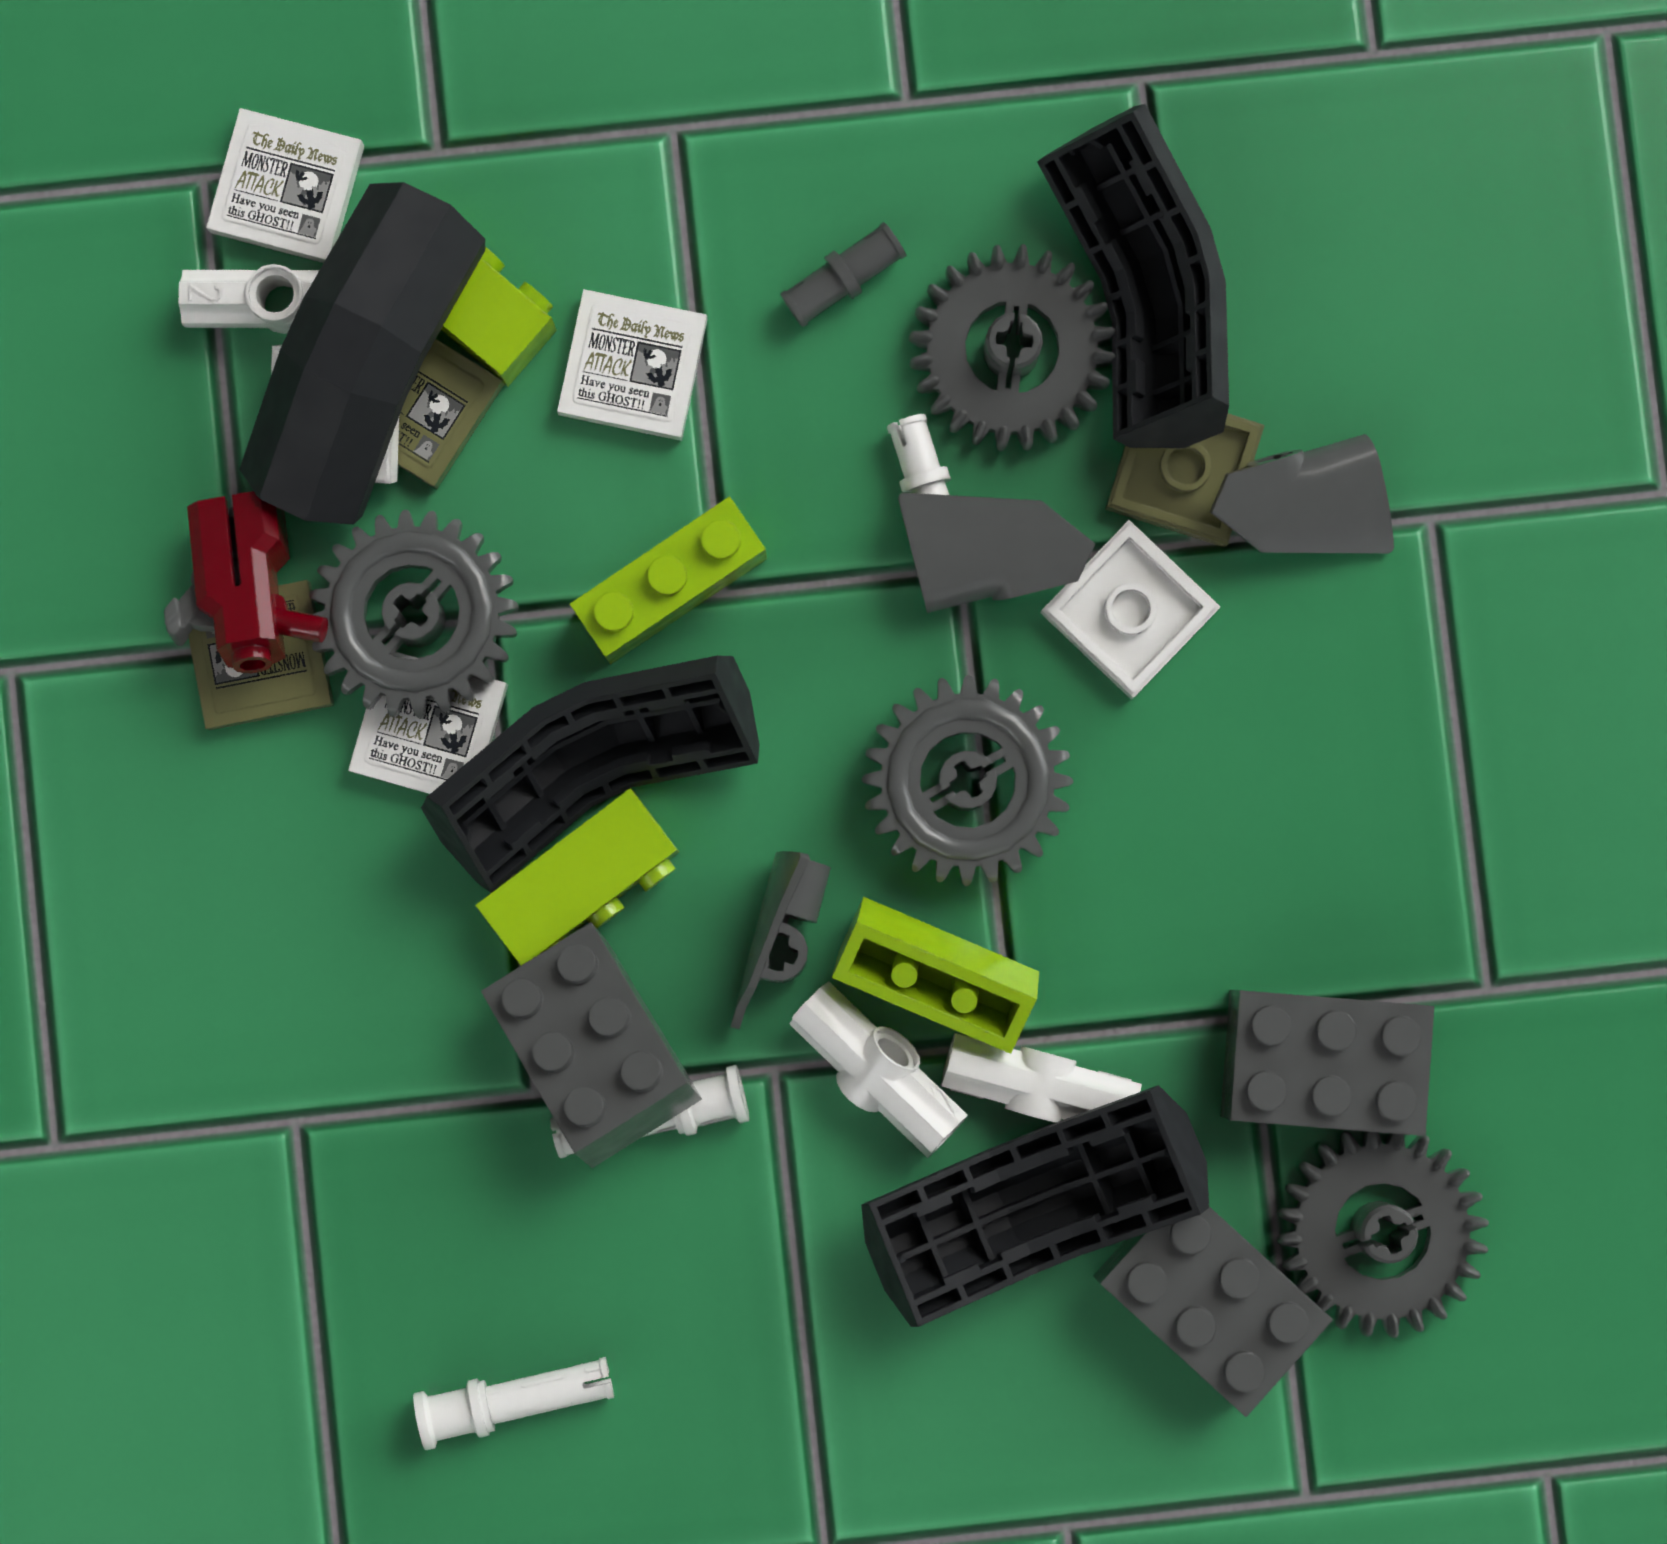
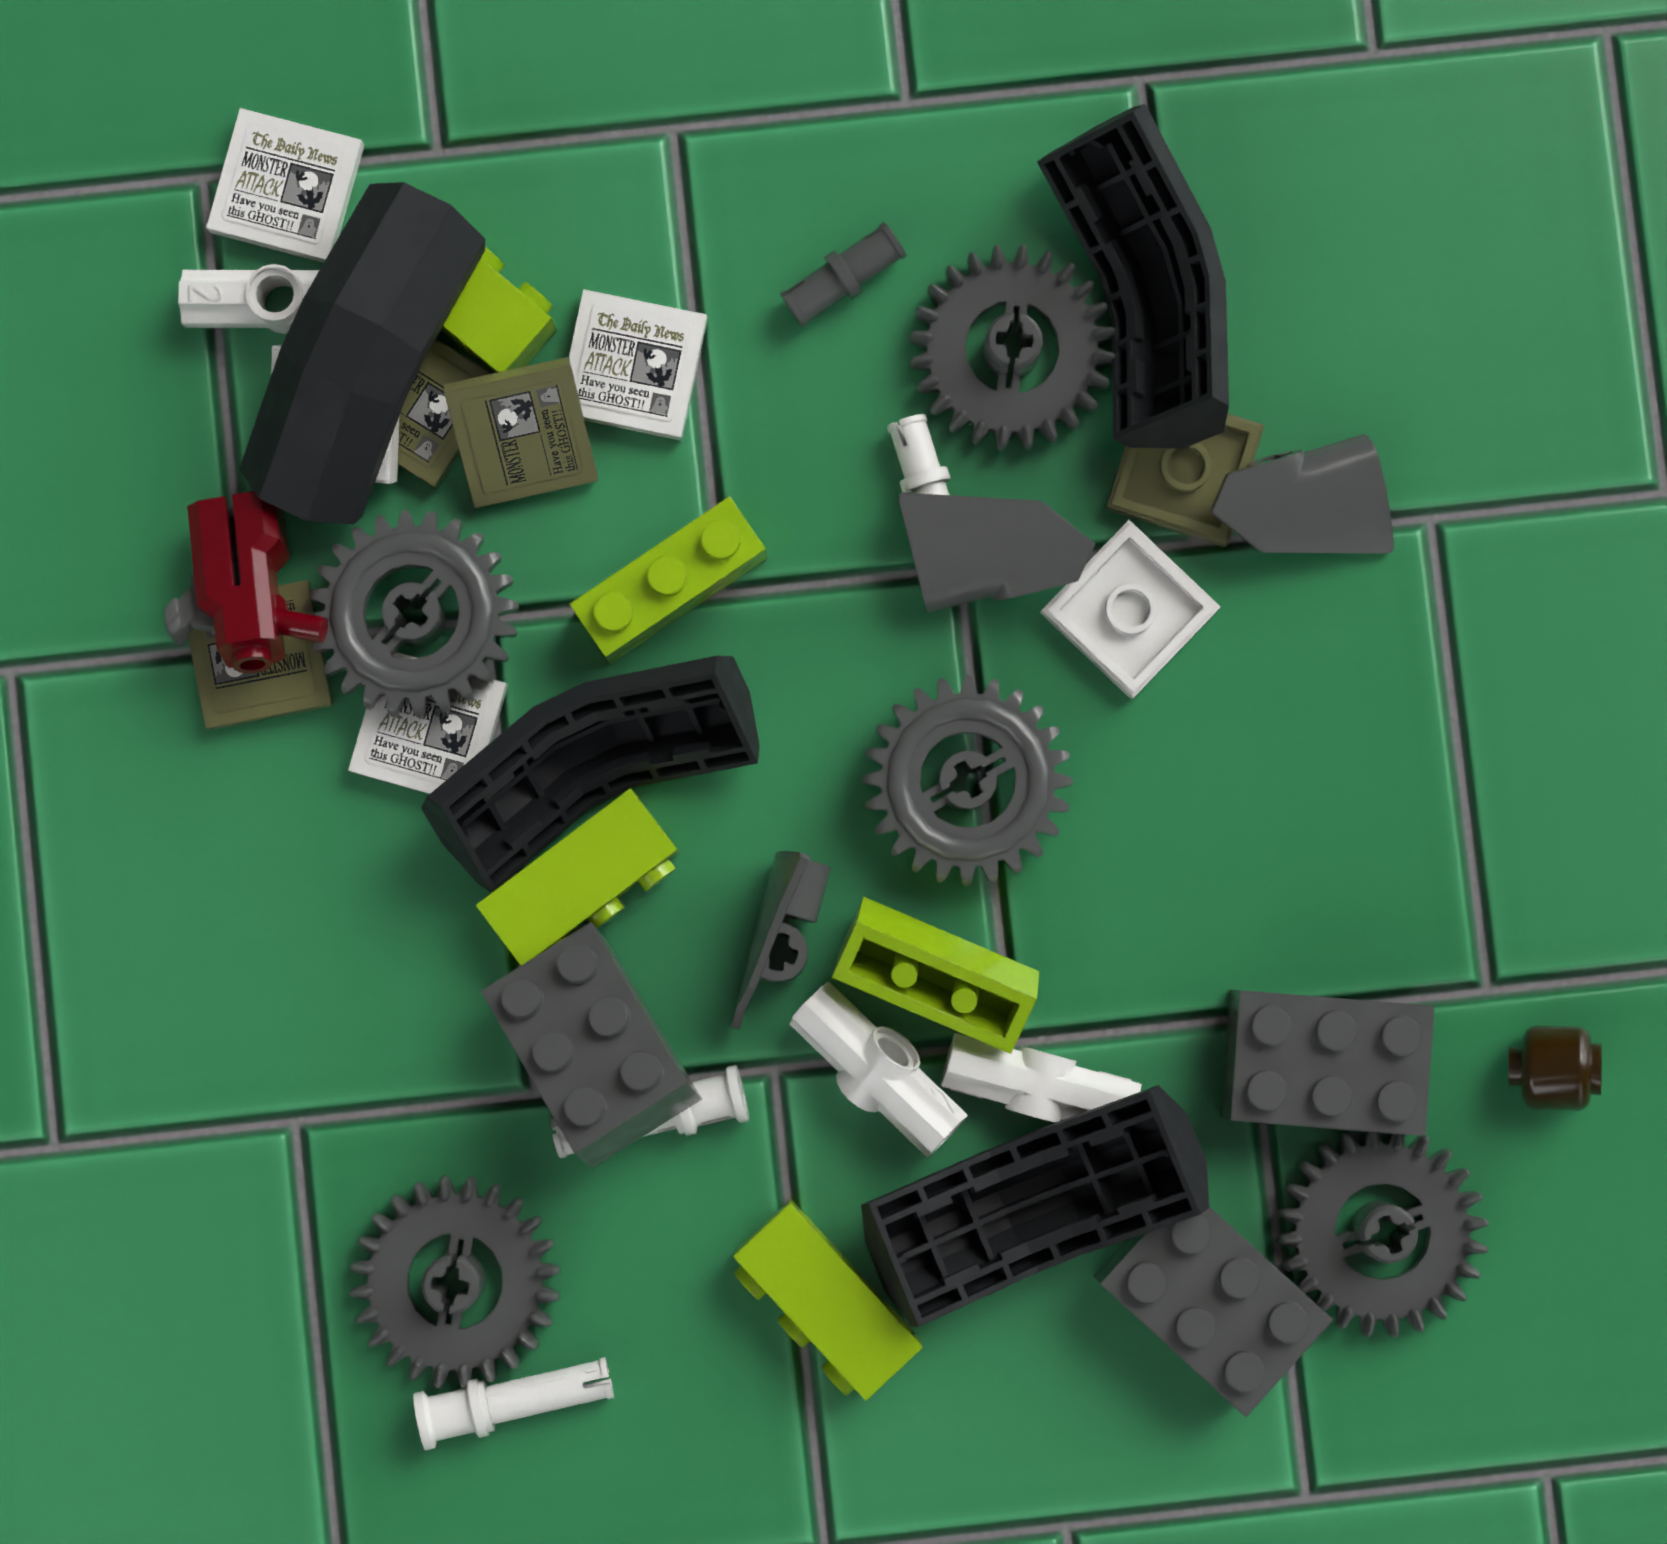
(446, 1343): none -> dark grey gear
(521, 432): none -> olive tile
(825, 1301): none -> lime brick
(1556, 1068): none -> dark brown head

